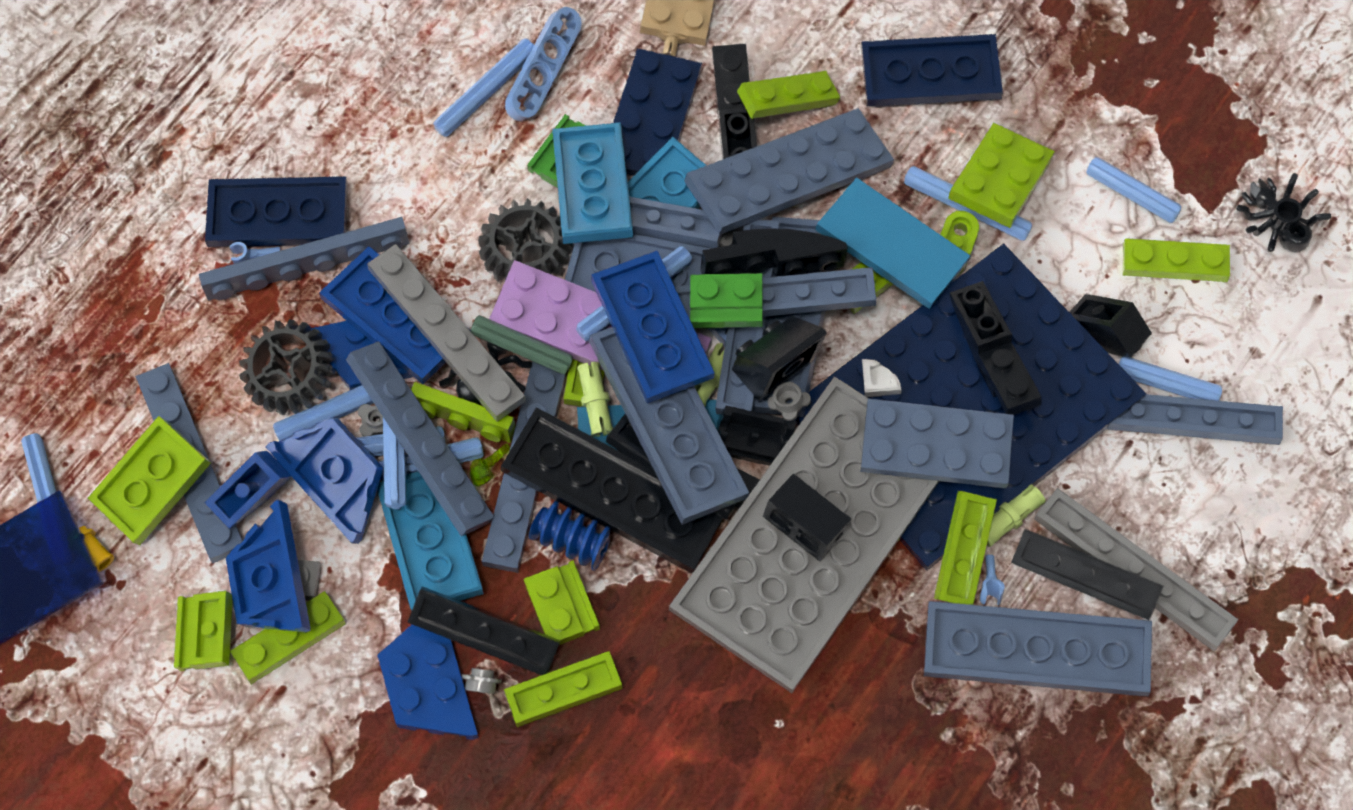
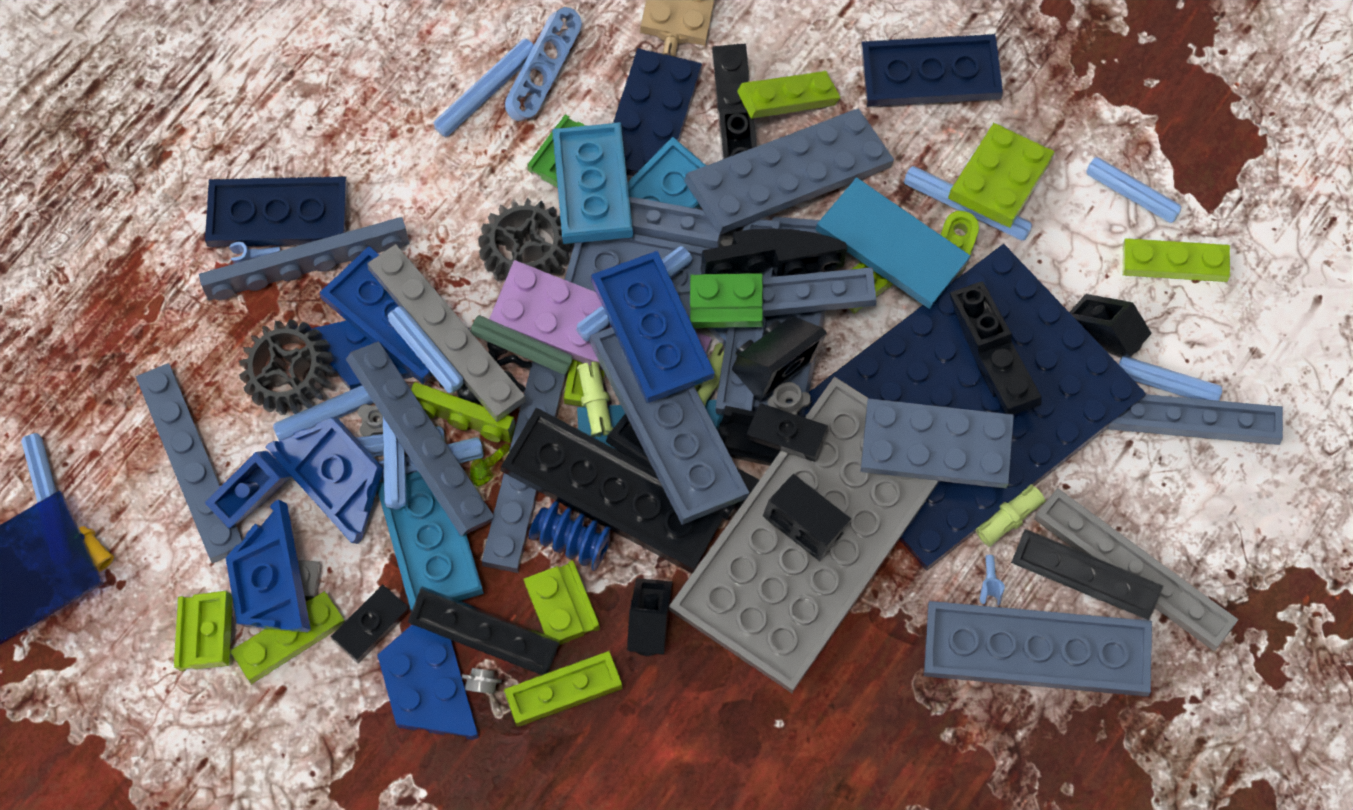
(149, 480): lime plate -> none
(370, 624): none -> black plate
(425, 349): none -> light blue axle
(649, 616): none -> black slope
(787, 432): none -> black plate
(879, 379): white tile -> none
(965, 548): lime plate -> none
(1284, 215): black animal -> none

